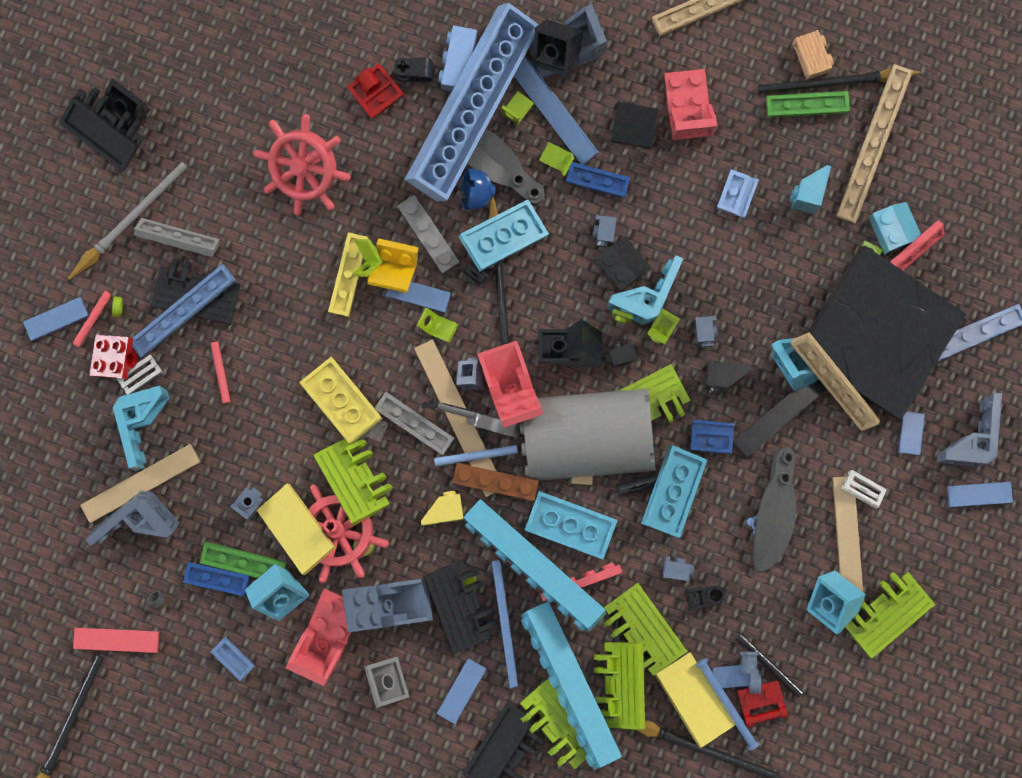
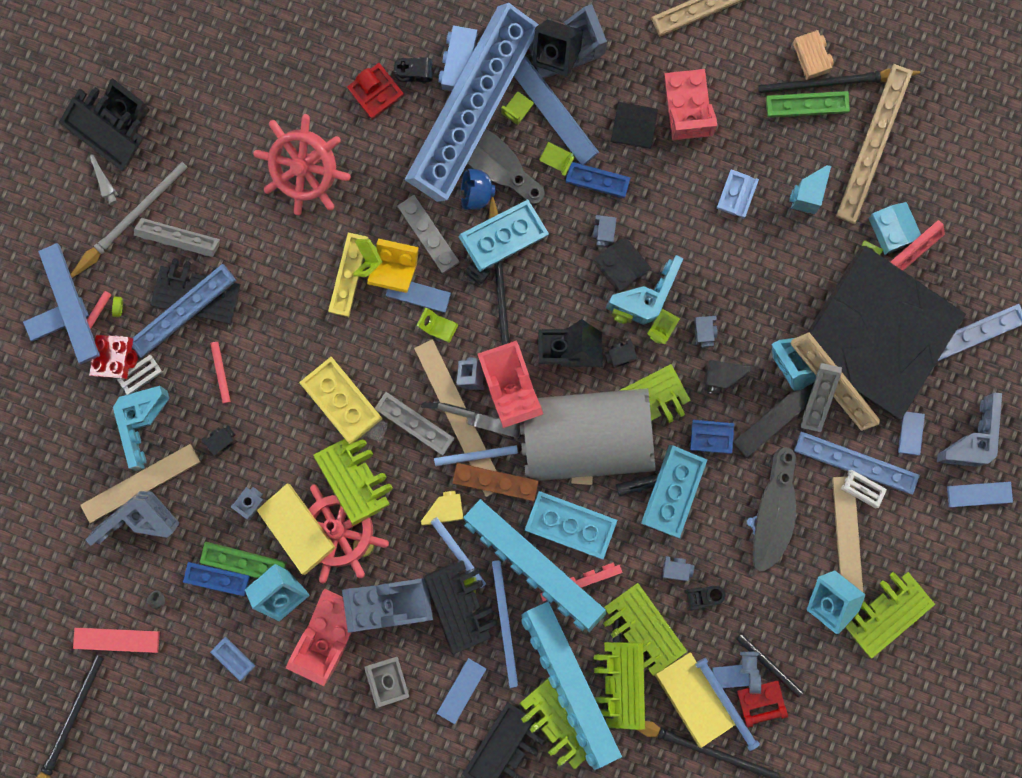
(69, 303): none -> medium blue tile
(106, 188): none -> light grey piece
(220, 440): none -> black brick
(454, 547): none -> light blue bar
(821, 397): none -> light grey plate
(851, 460): none -> medium blue tile

